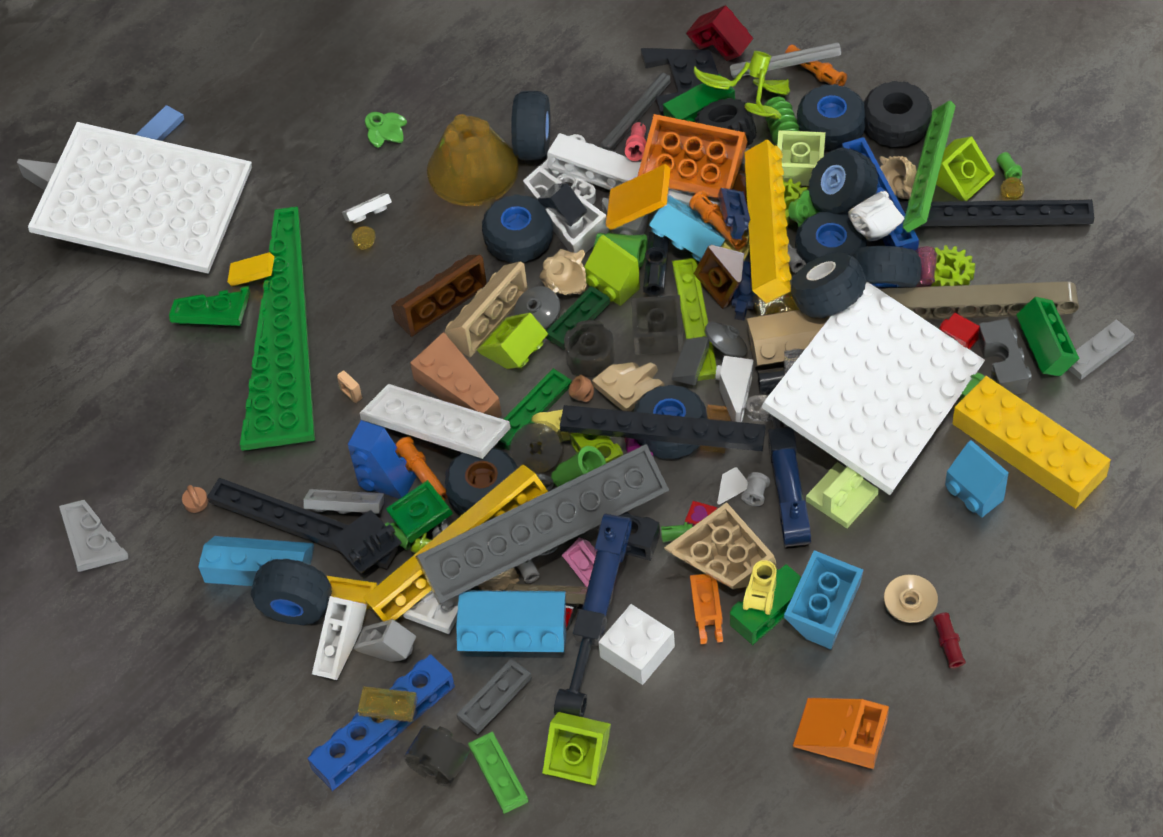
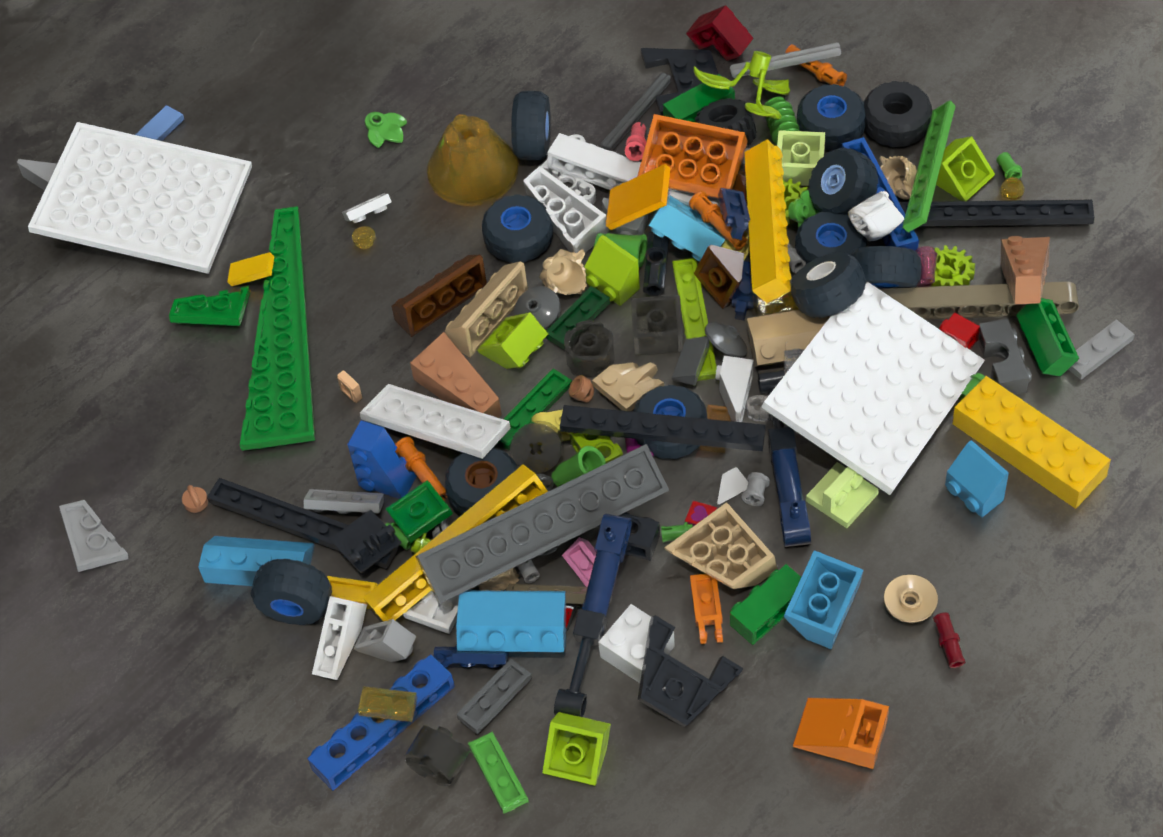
(450, 655): none -> dark blue hinge
(563, 203): black slope -> none
(674, 687): none -> black wing
(760, 591): light yellow piece -> none
(1025, 267): none -> nougat wedge

